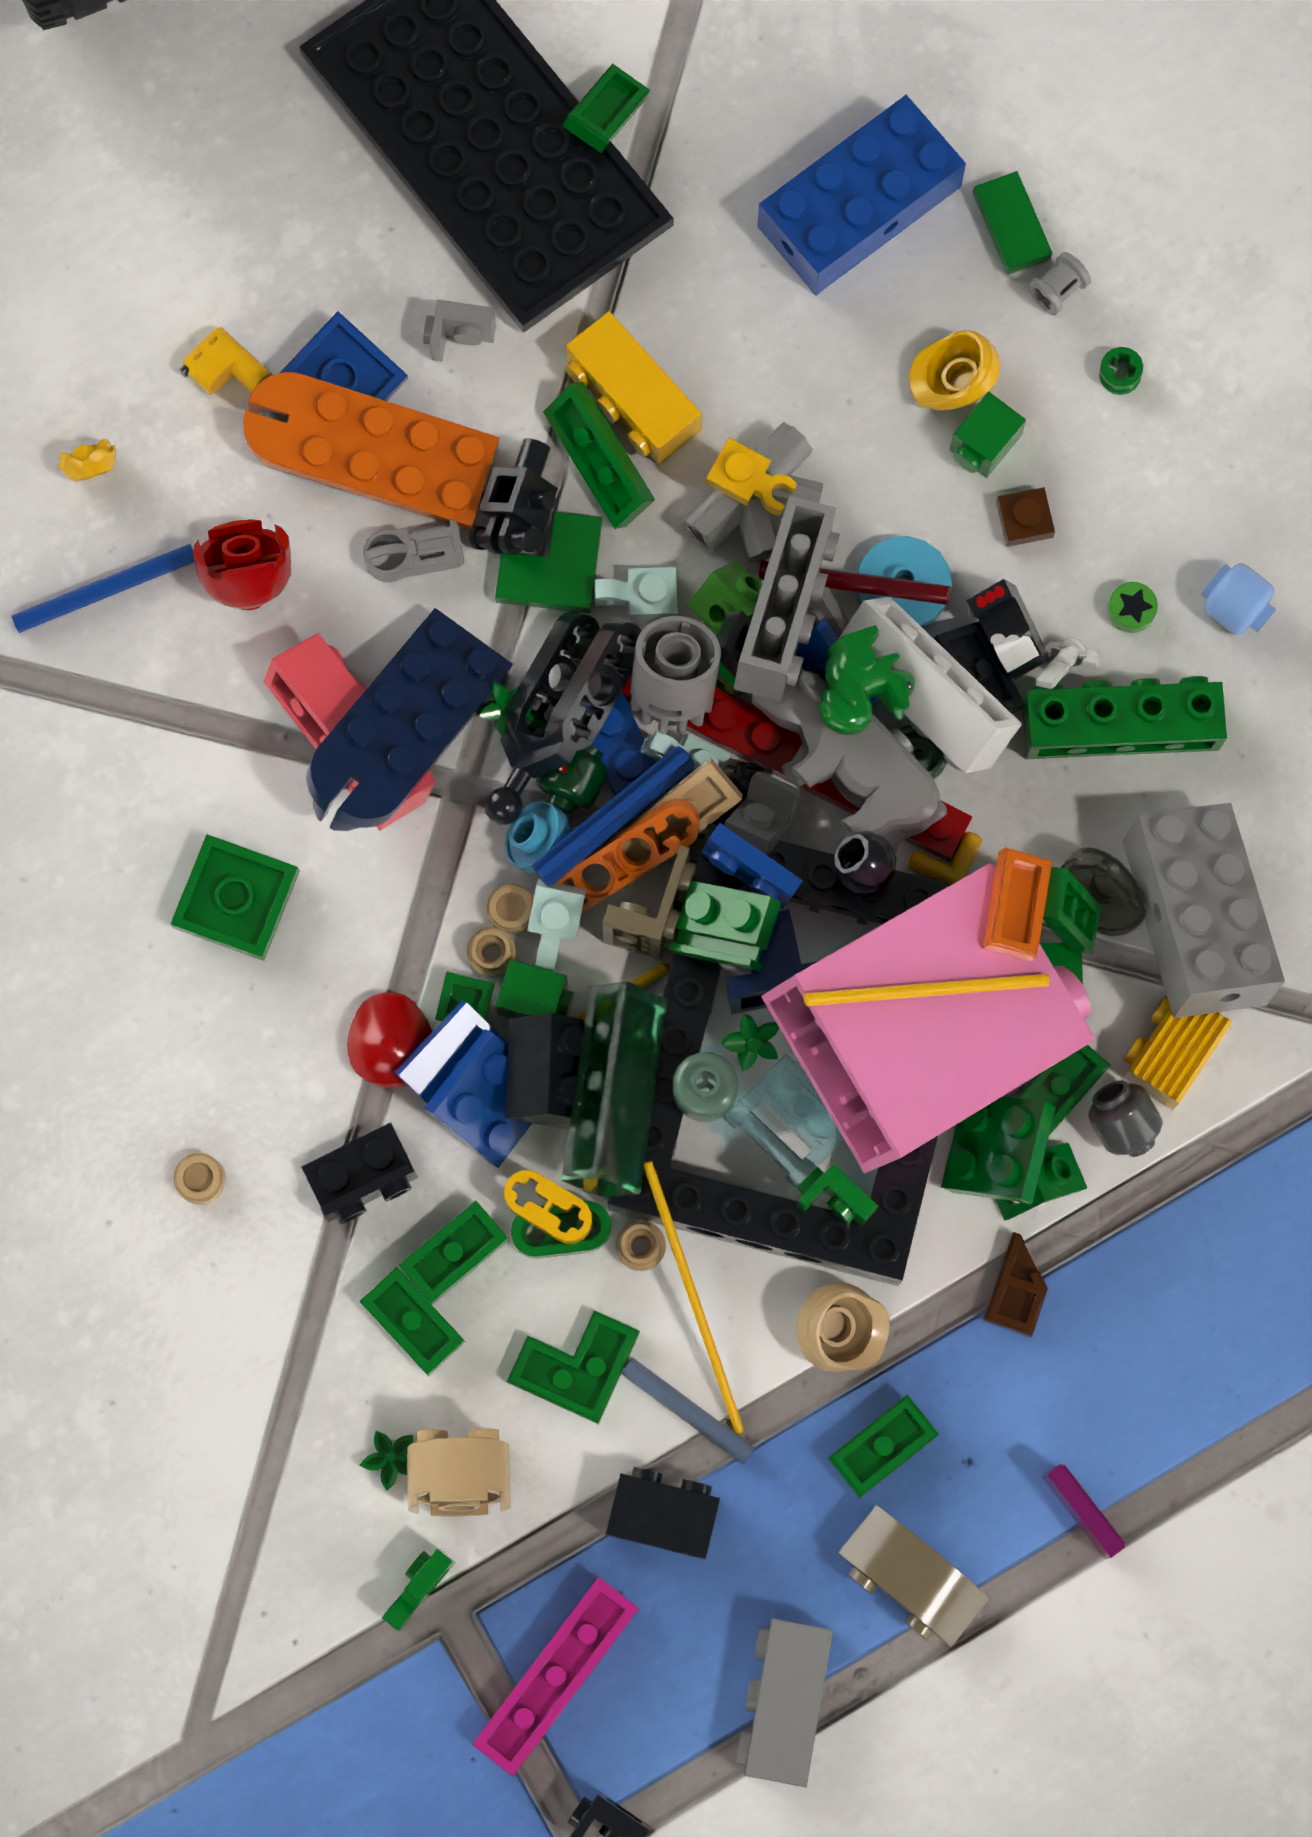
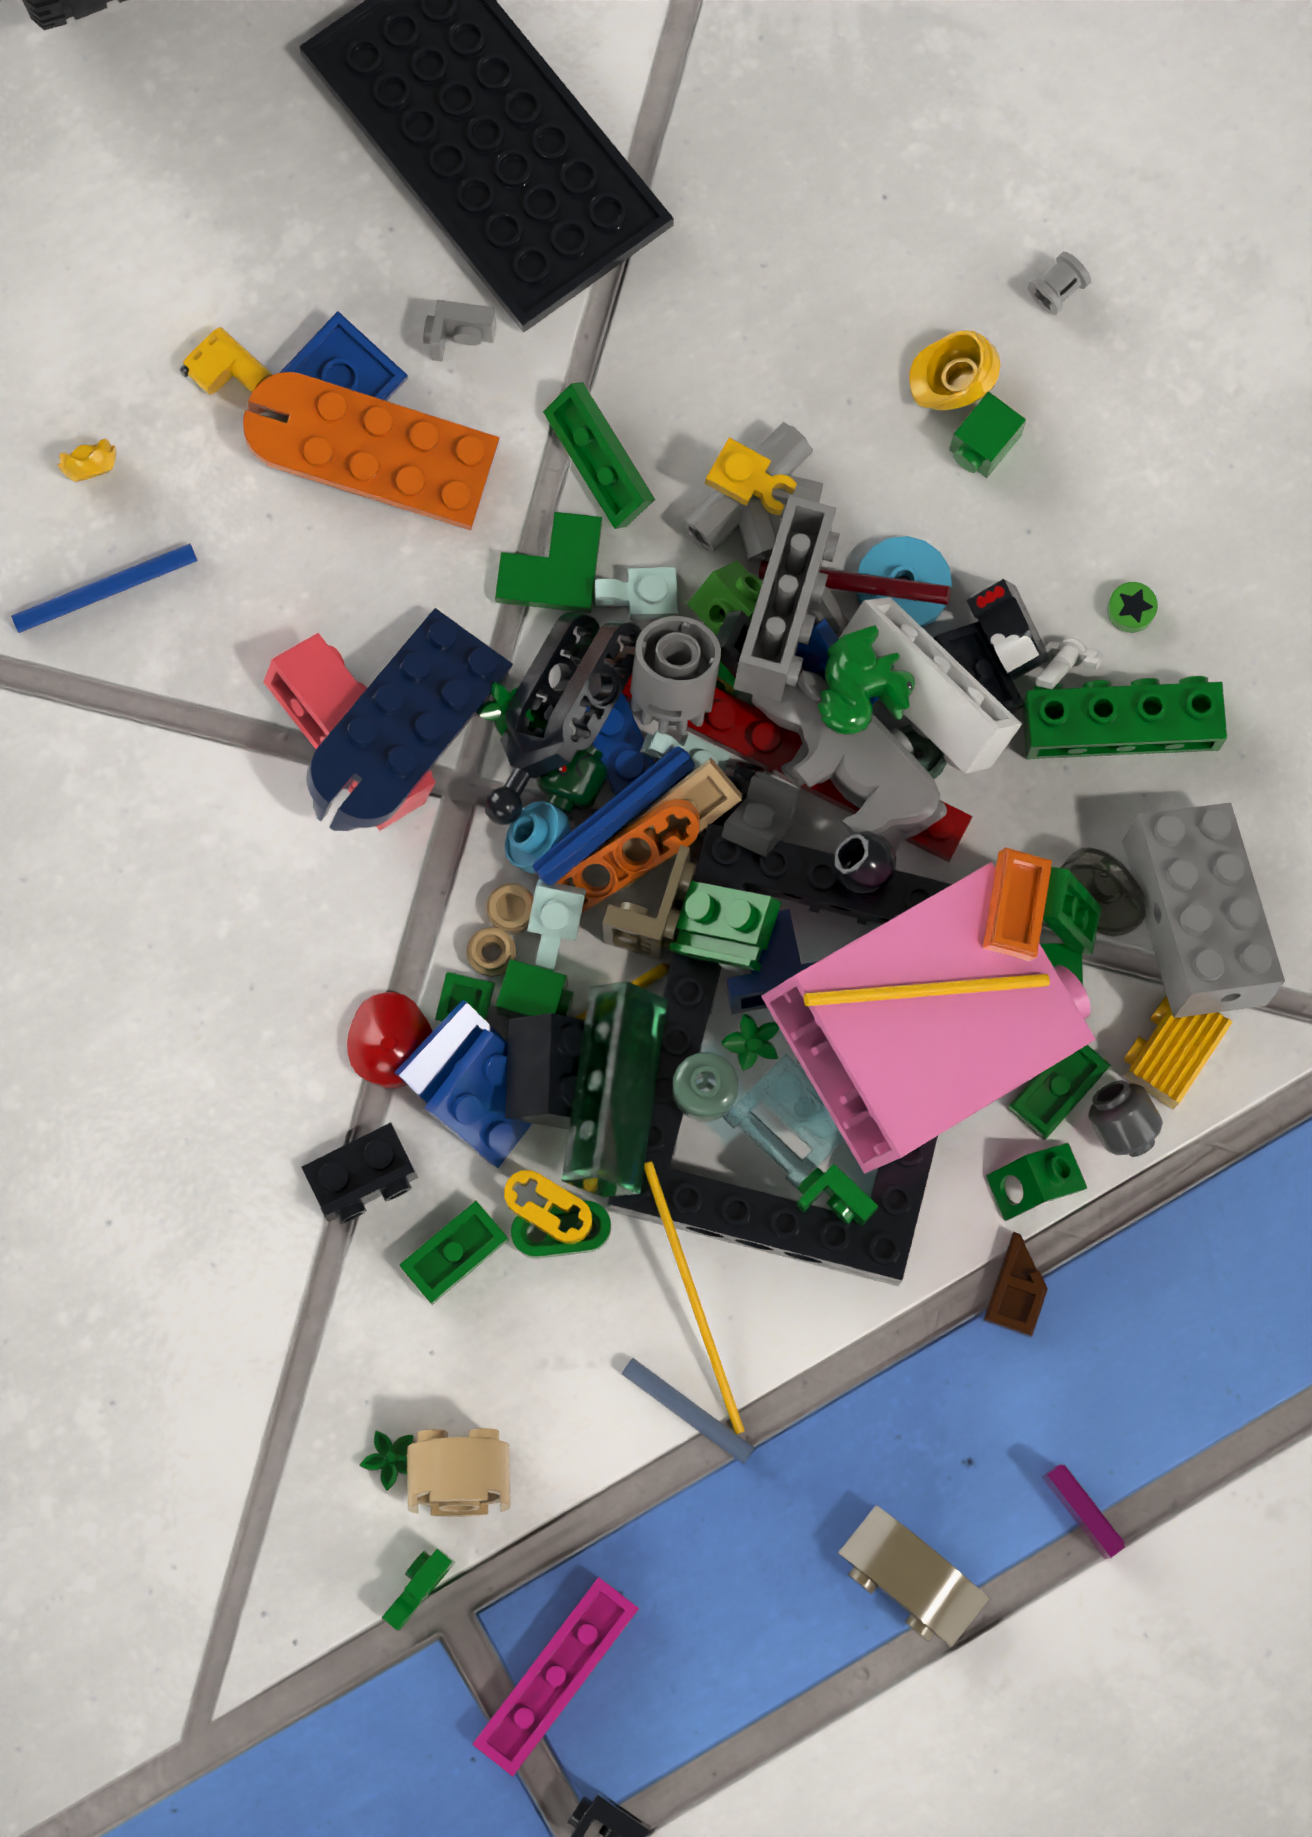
(199, 1178): tan tile -> none
(235, 897): green plate -> none
(243, 563): red cylinder -> none
(412, 1321): green plate -> none
(425, 551): light grey piece -> none
(516, 503): black piece -> none
(578, 1381): green tile -> none
(606, 108): green tile -> none
(629, 1234): tan plate -> none
(632, 389): yellow brick -> none
(663, 1514): black brick -> none
(750, 865): blue plate -> none
(785, 1702): light grey brick -> none
(842, 1328): tan hat -> none
(861, 194): blue brick -> none
(883, 1446): green plate -> none
(948, 873): yellow piece -> none
(1000, 1150): green plate -> none
(1012, 223): green tile -> none
(1025, 517): reddish brown plate -> none
(1135, 367): green bush -> none
(1239, 599): light blue head -> none

